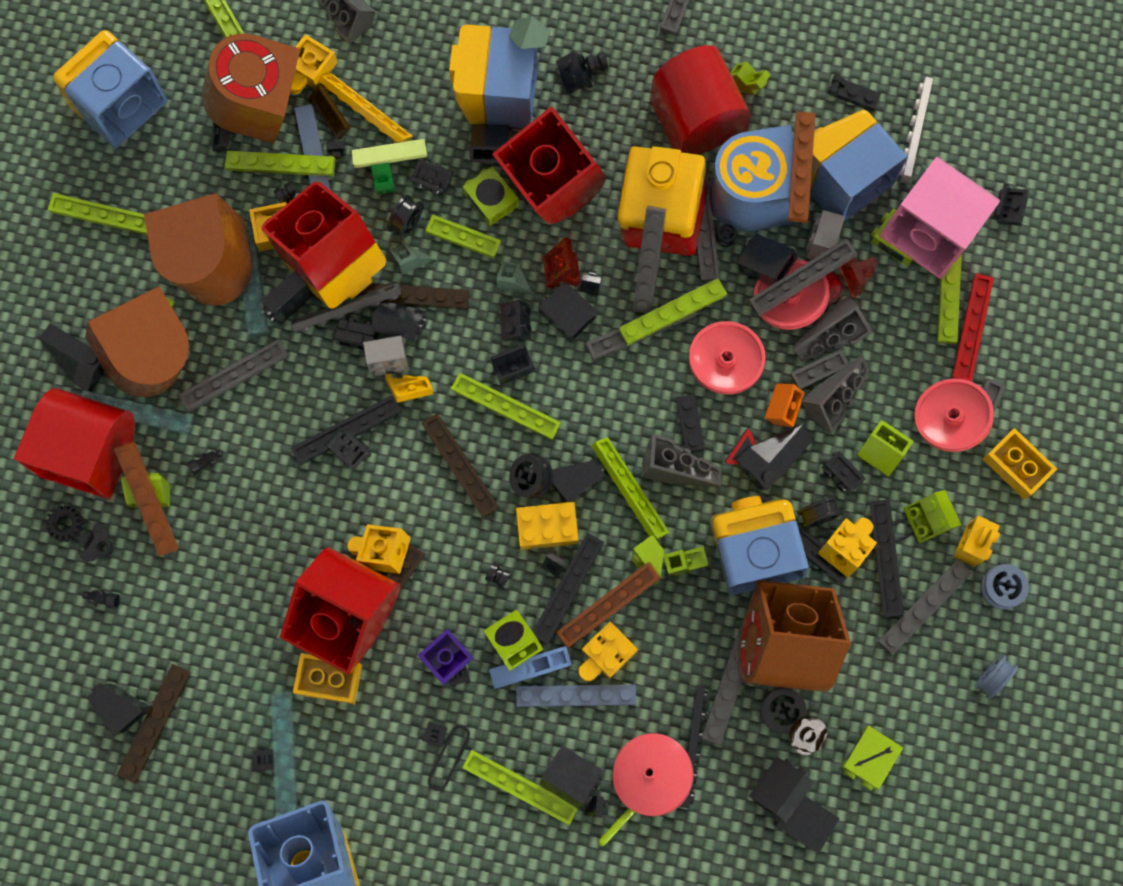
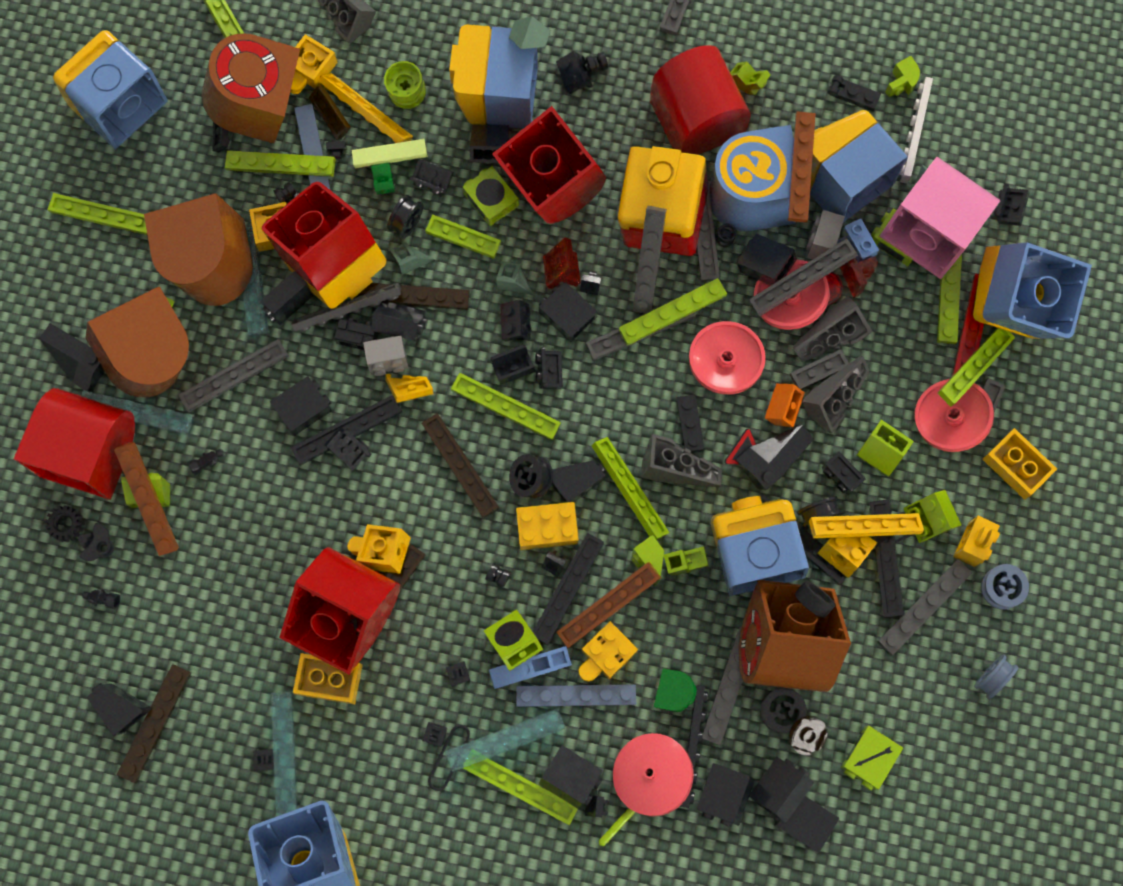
(301, 405): none -> black brick
(405, 84): none -> lime wheel
(445, 656): dark purple slope -> none
(504, 740): none -> clear light blue plate
(549, 369): none -> black bracket
(675, 691): none -> green tile
(725, 795): none -> black brick
(815, 599): none -> black tyre
(860, 240): none -> medium blue panel
(866, 525): none -> yellow plate
(907, 76): none -> lime brick
(975, 366): none -> lime plate
(1030, 291): none -> medium blue piece

